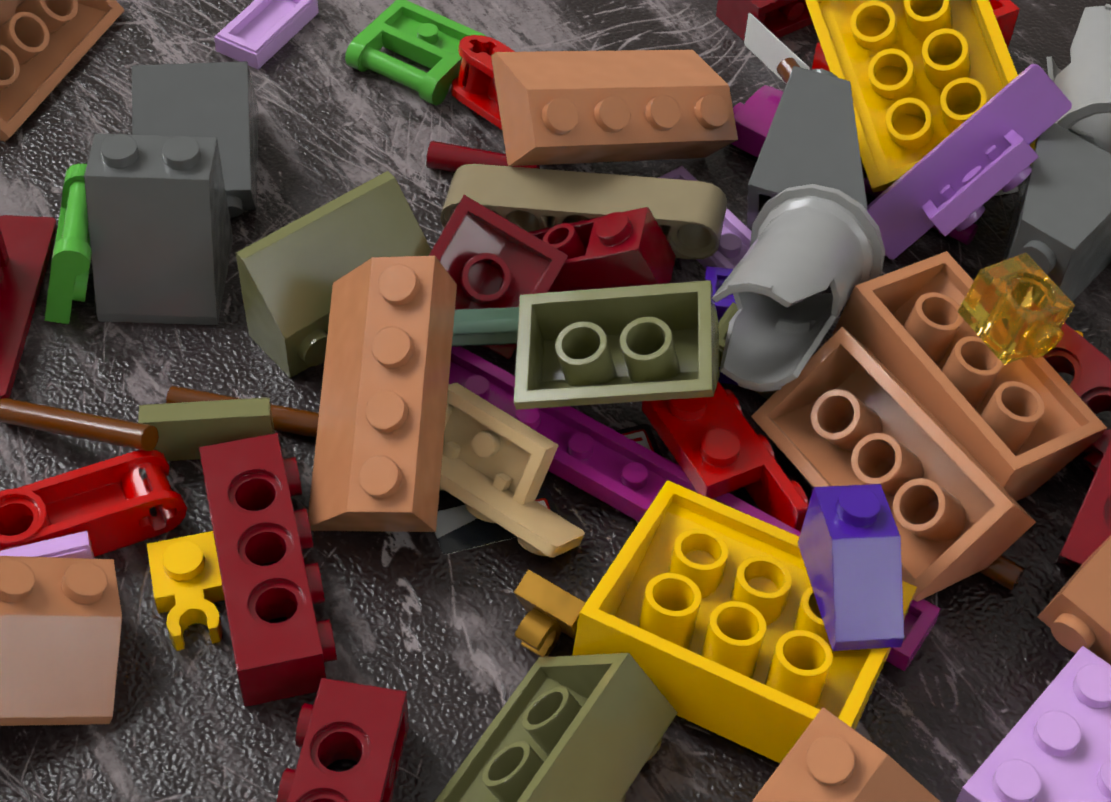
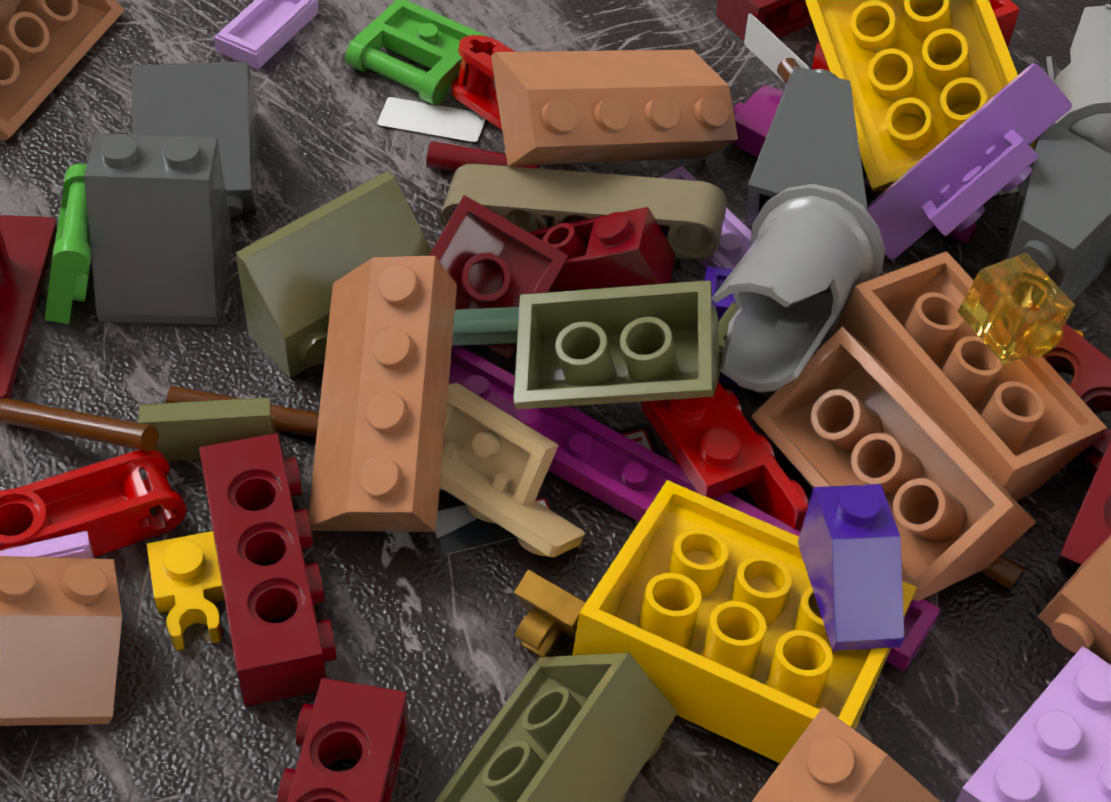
(431, 119): none -> white sticker

